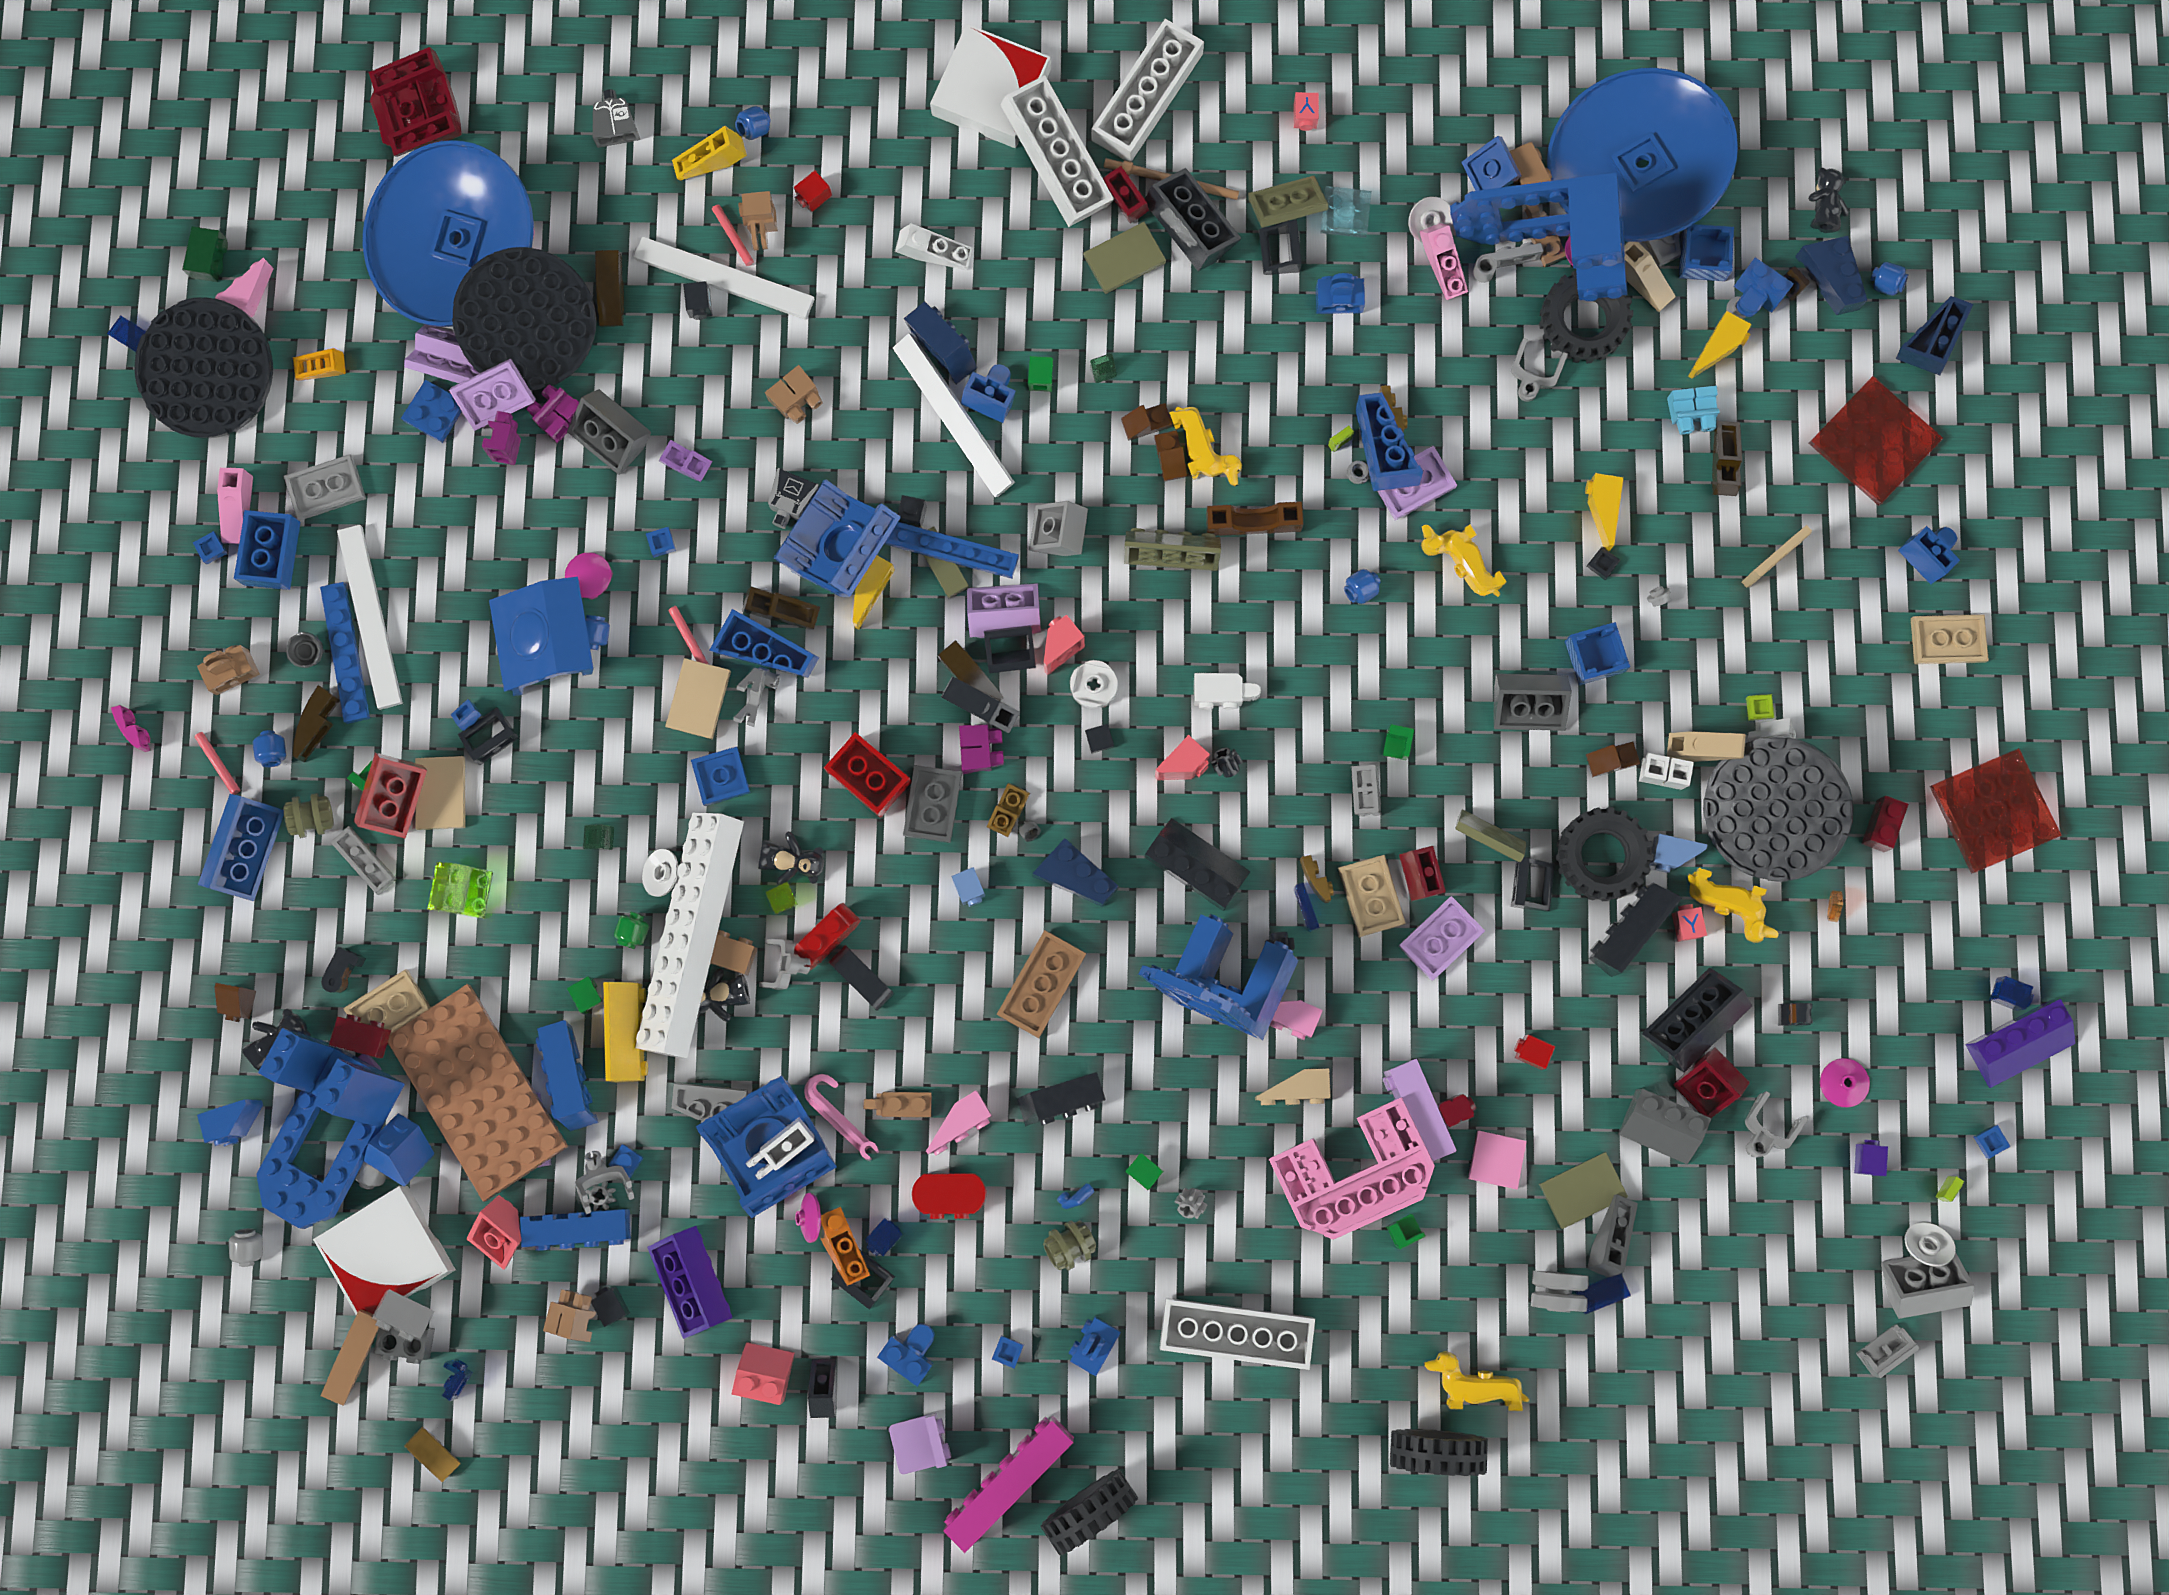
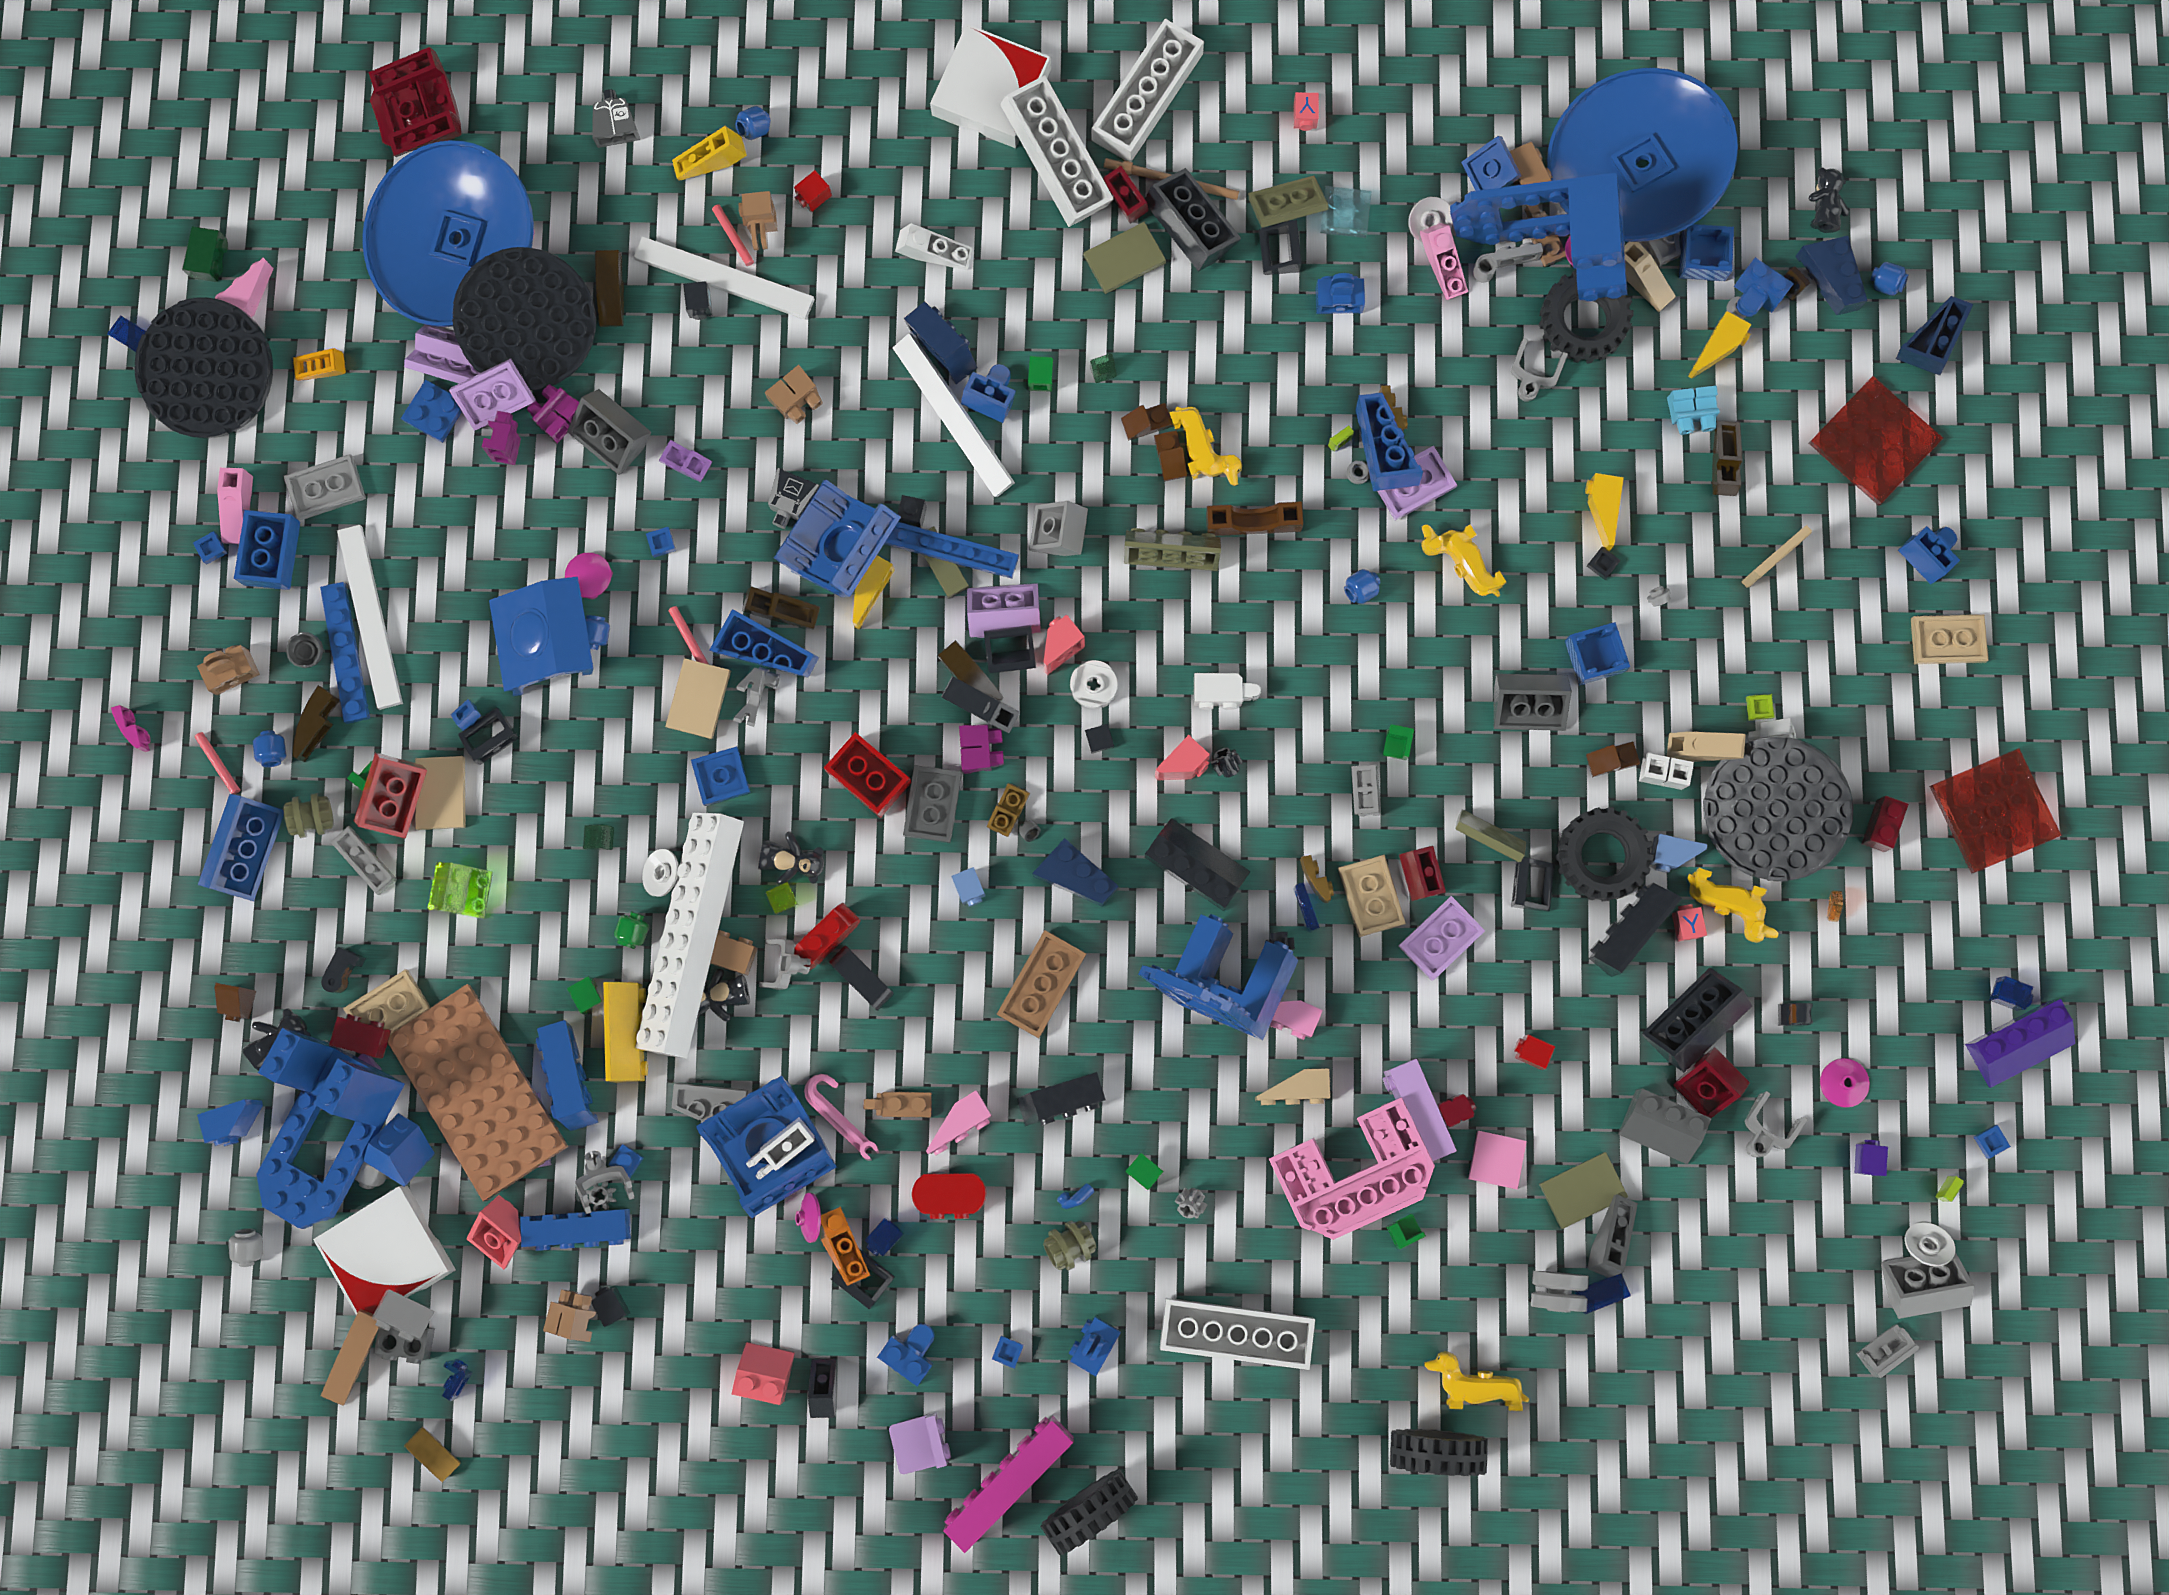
(689, 1282): dark purple slope -> none

